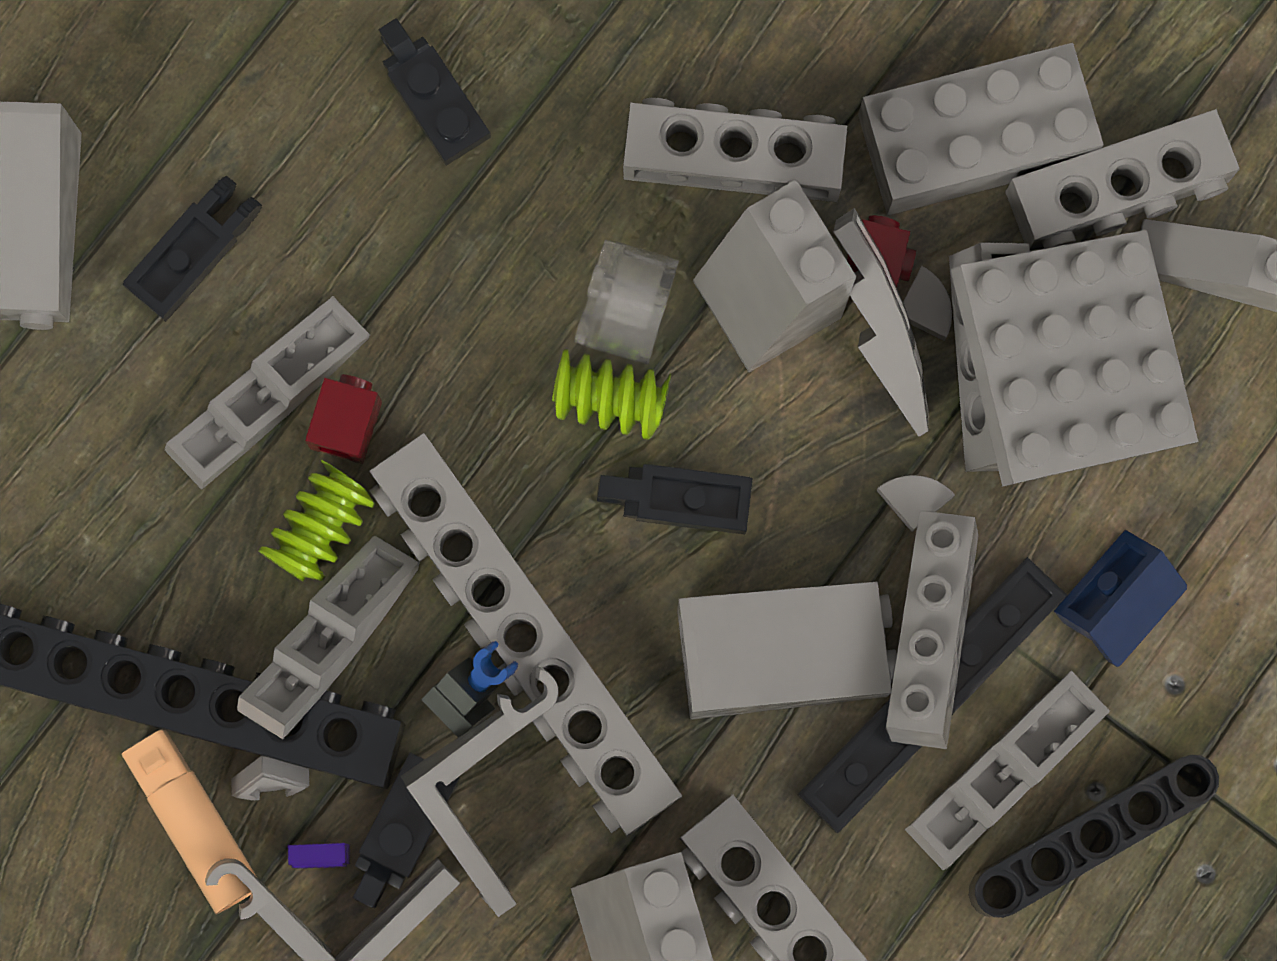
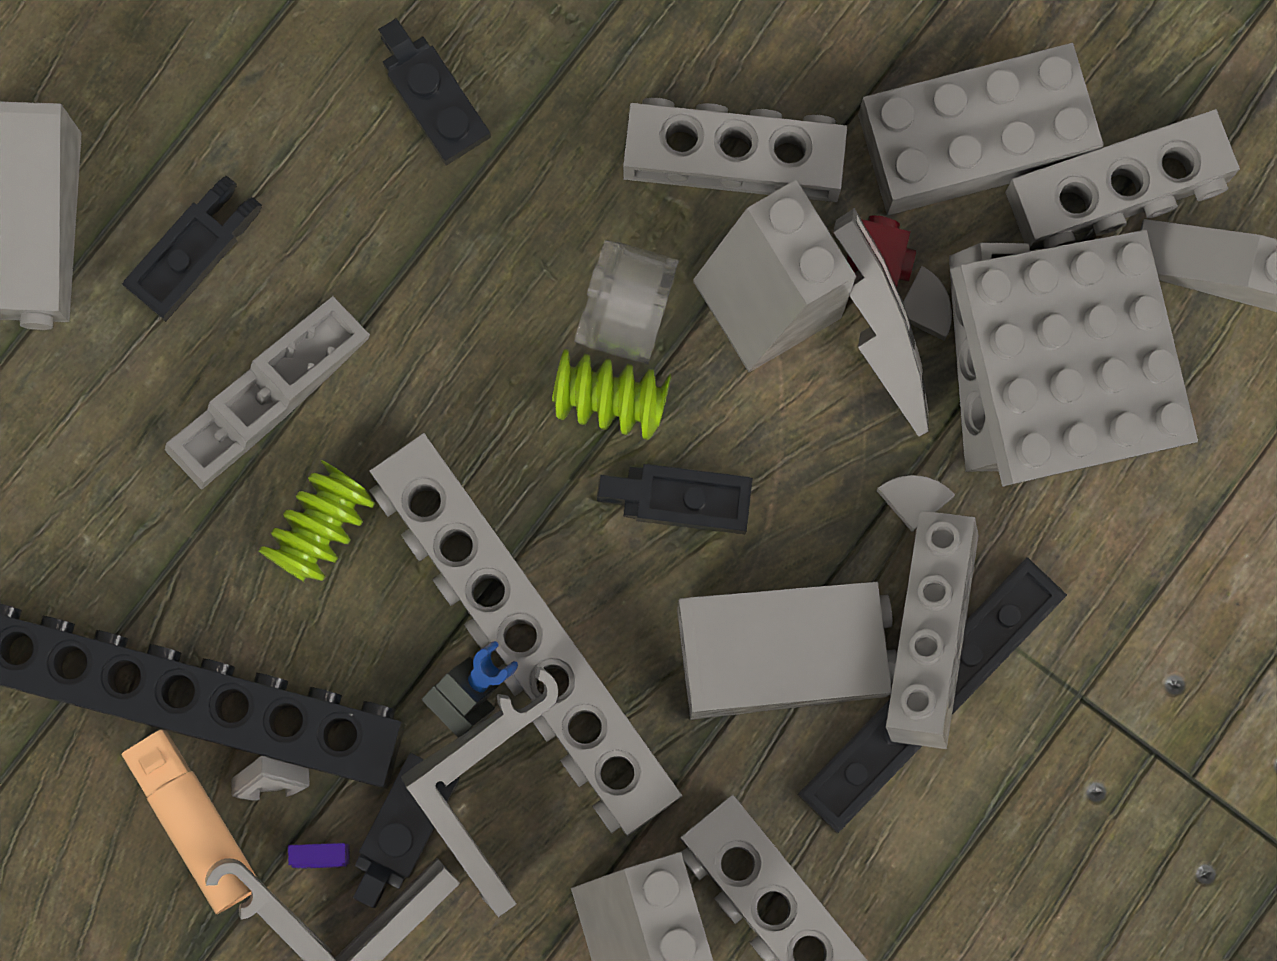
(328, 637): light grey slope -> none
(344, 418): dark red brick -> none
(1007, 770): light grey slope -> none
(1119, 828): black beam -> none
(1122, 597): dark blue panel -> none

